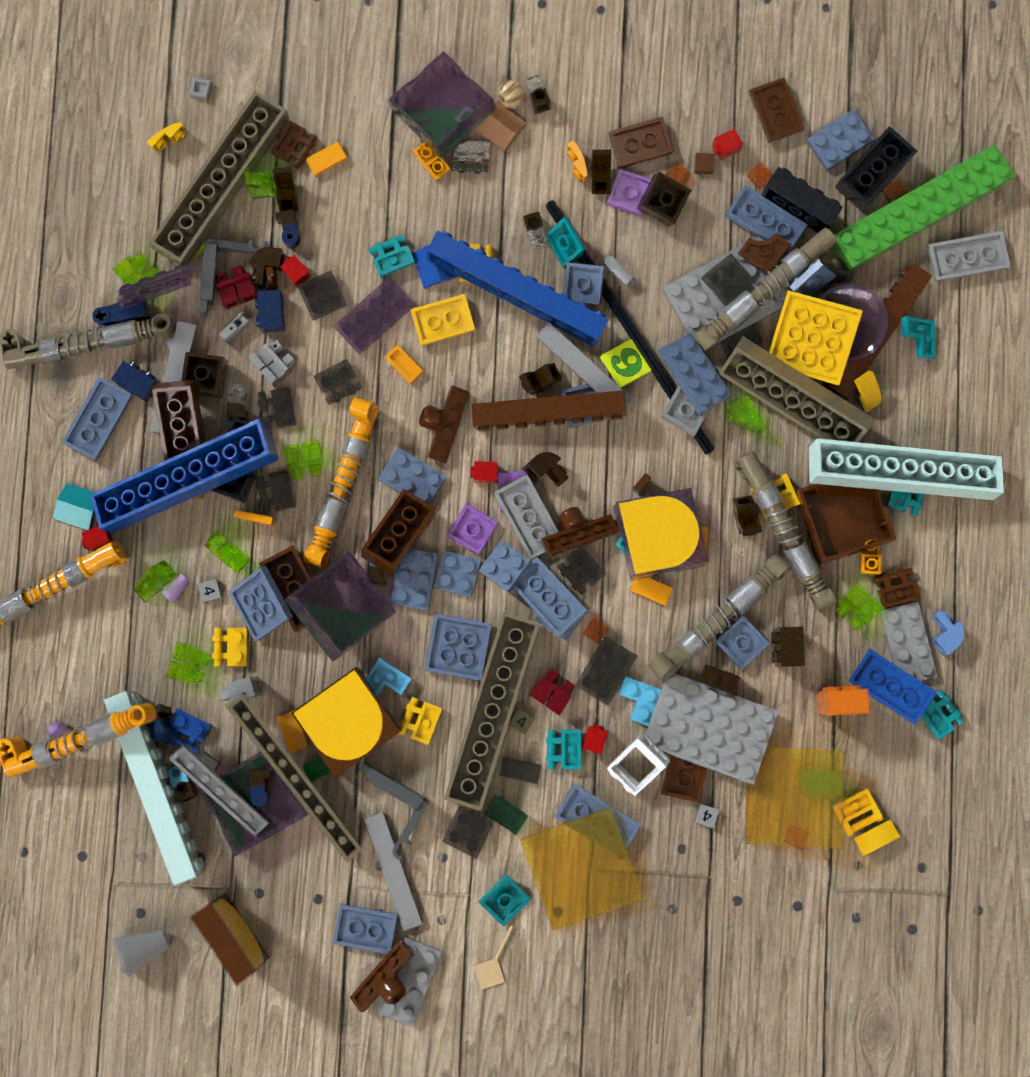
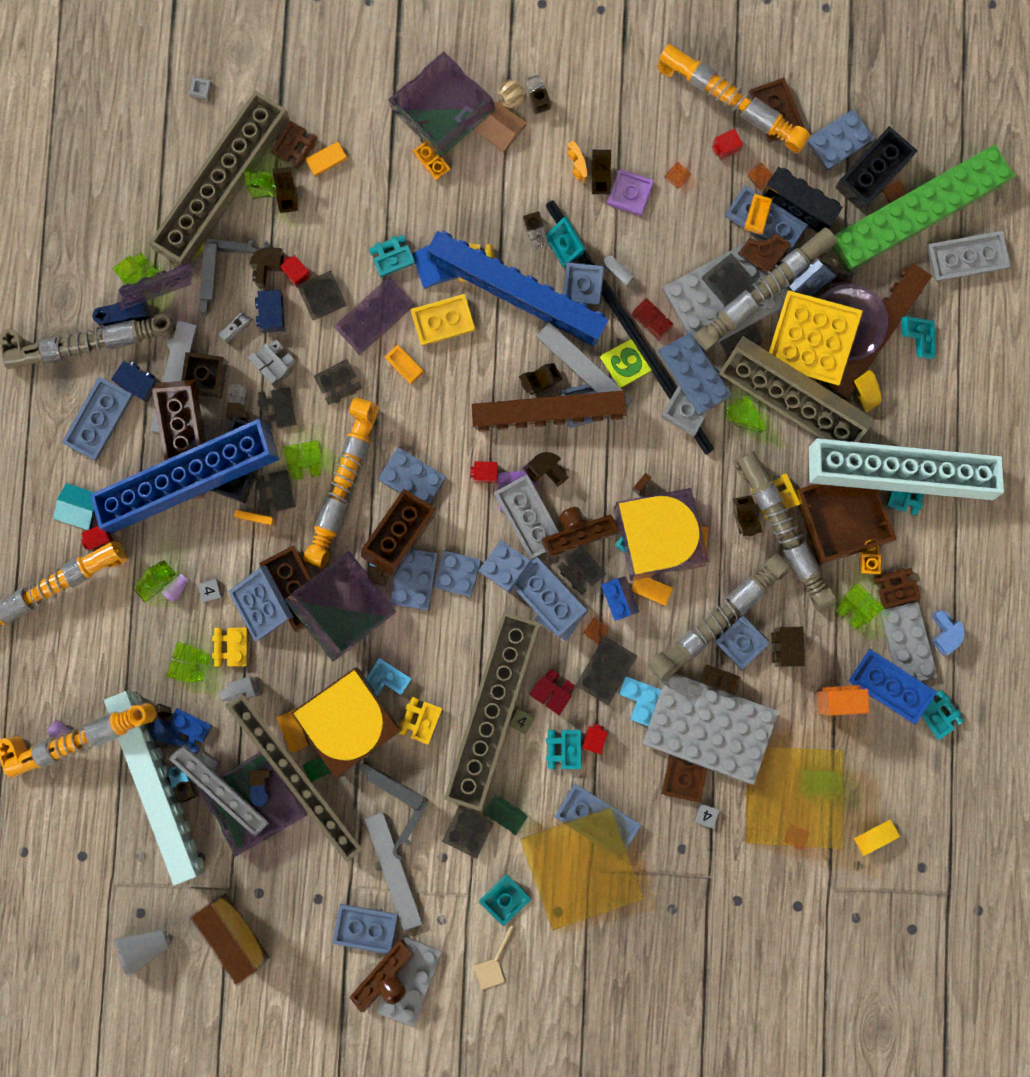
(173, 133): yellow slope -> none
(227, 288): dark red hips -> none
(227, 552): clear neon green slope -> none
(272, 279): reddish brown tile -> none
(290, 228): leg -> none
(444, 423): reddish brown plate -> none
(458, 647): sand blue plate -> none
(472, 151): clear smoke plate -> none
(472, 529): medium lavender tile -> none
(520, 770): clear smoke tile -> none
(620, 598): none -> blue brick
(640, 142): reddish brown plate -> none
(651, 751): white window -> none
(652, 319): none -> clear red brick
(664, 199): dark brown brick -> none
(704, 163): reddish brown tile -> none
(754, 111): none -> light orange piece
(758, 214): none -> light orange tile
(857, 805): yellow plate -> none

